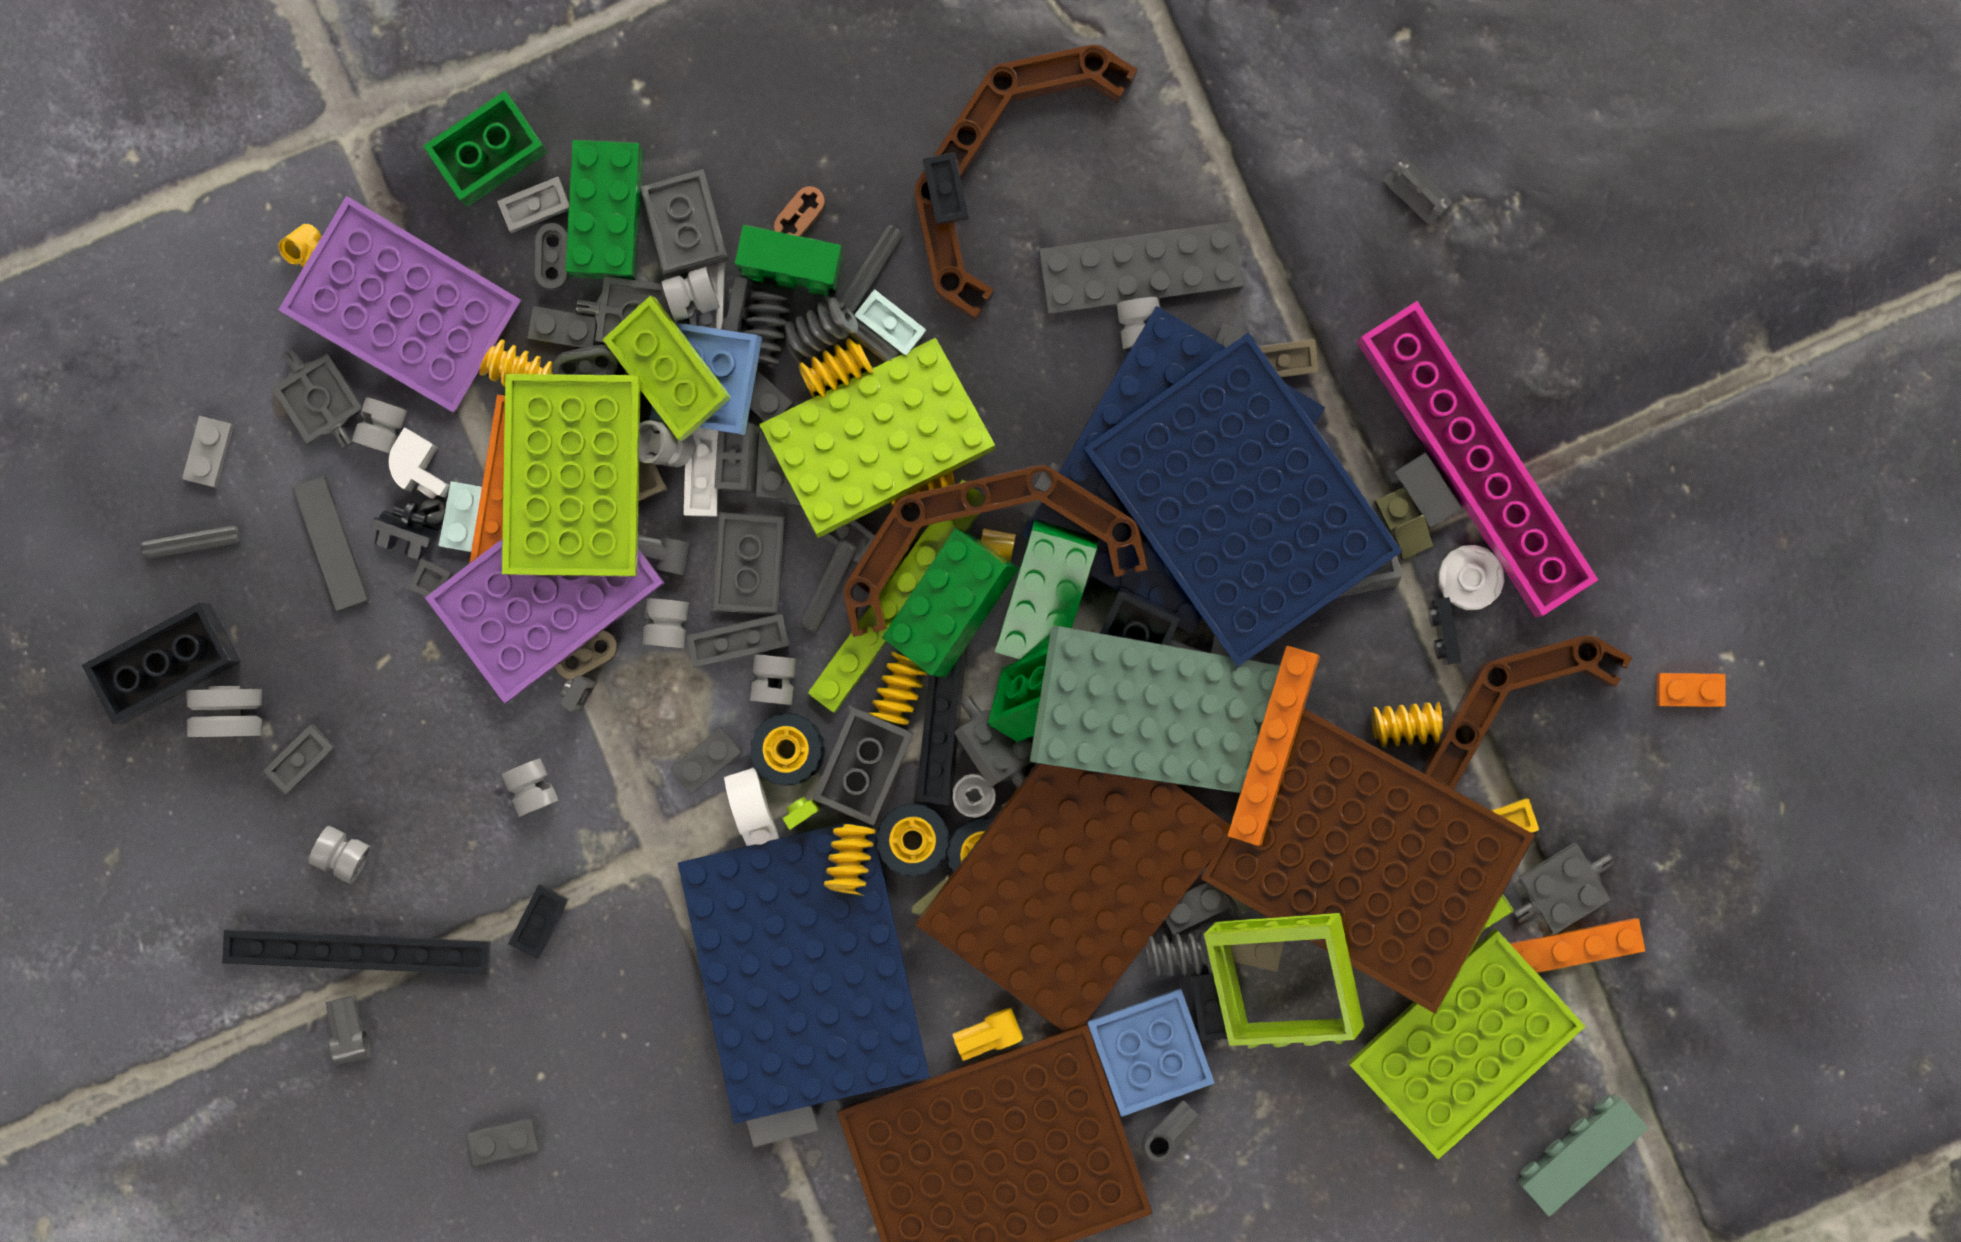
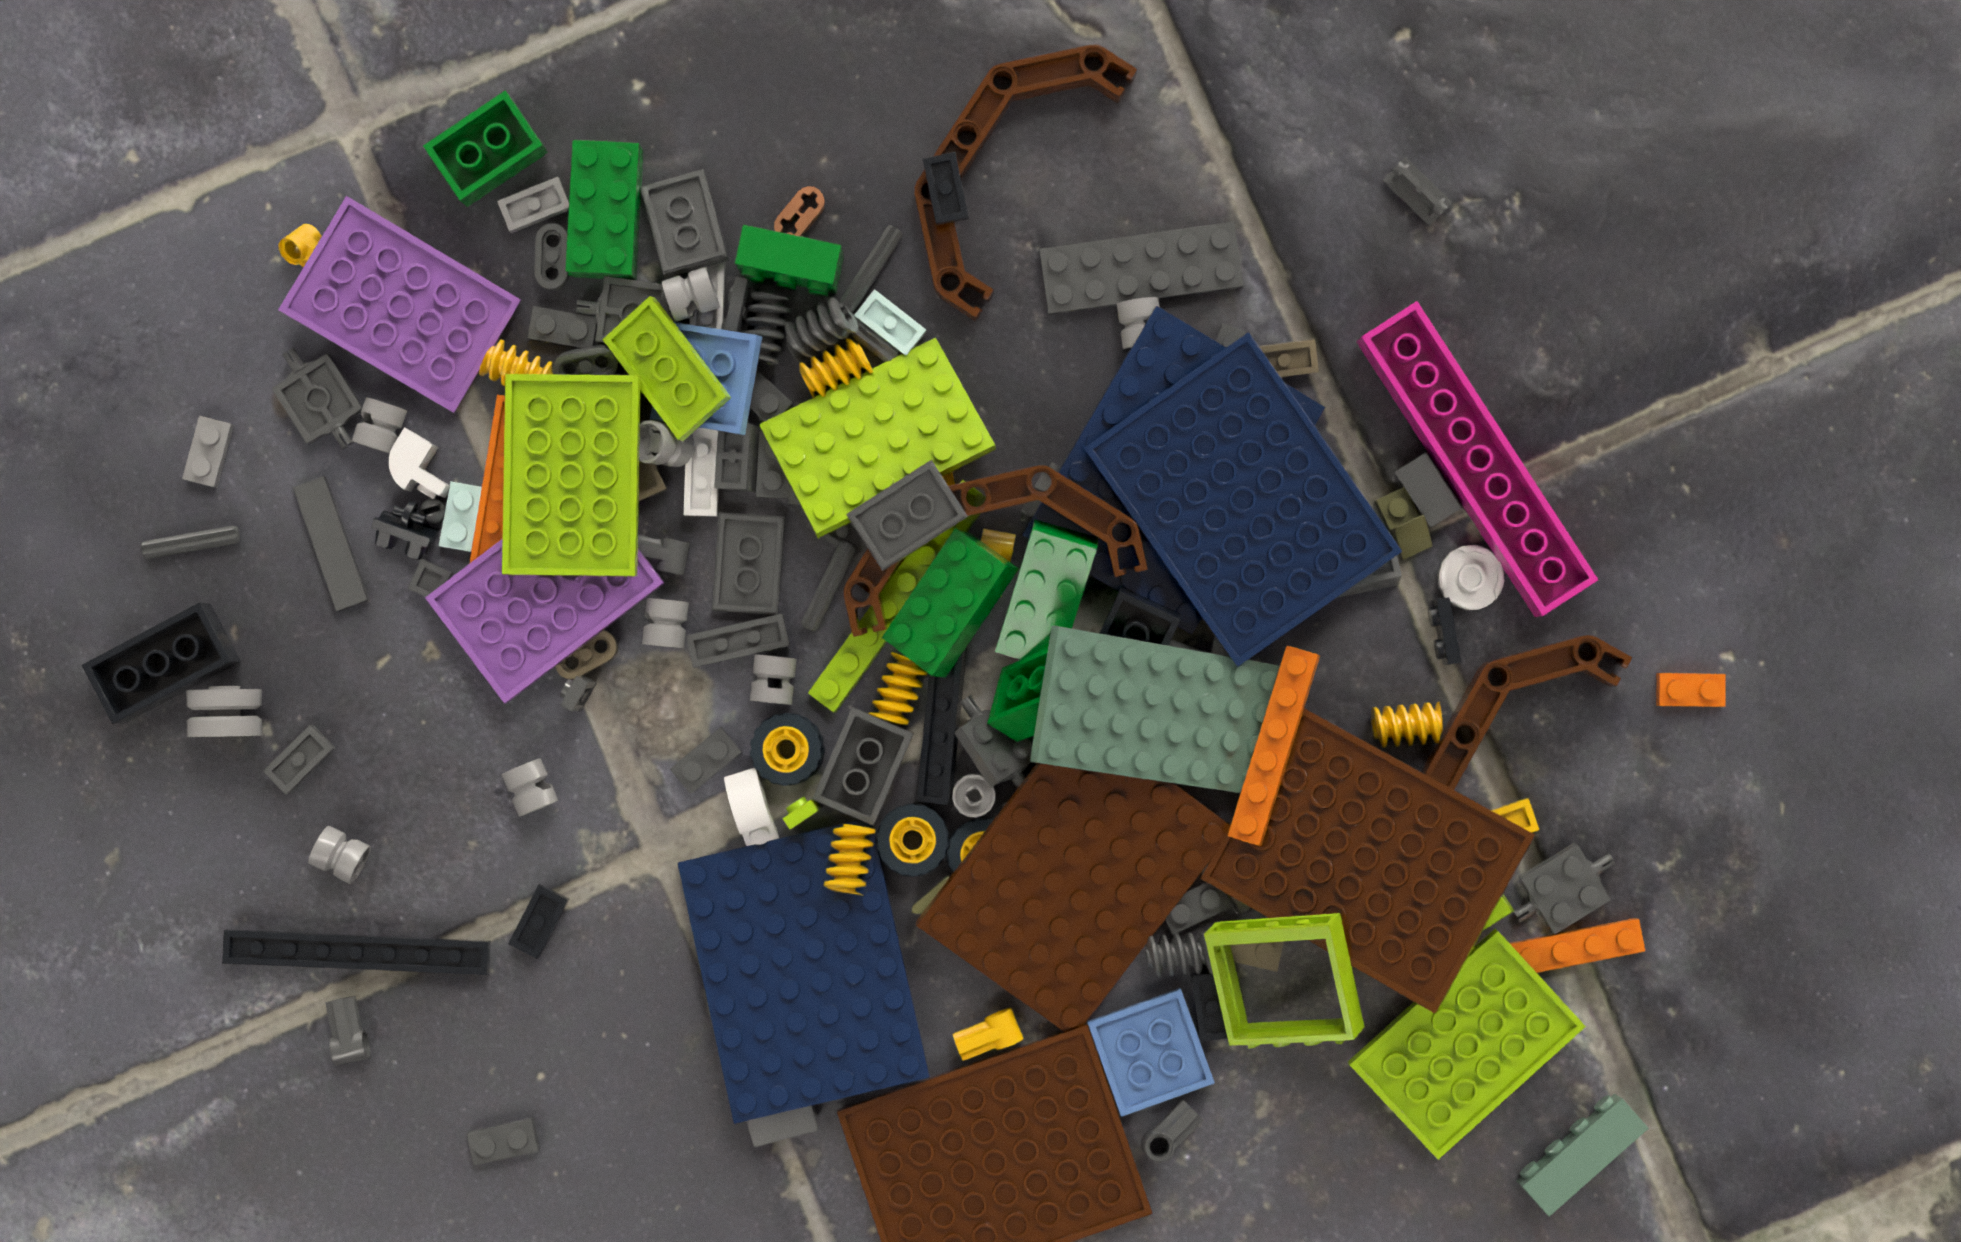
(907, 515): none -> dark grey tile

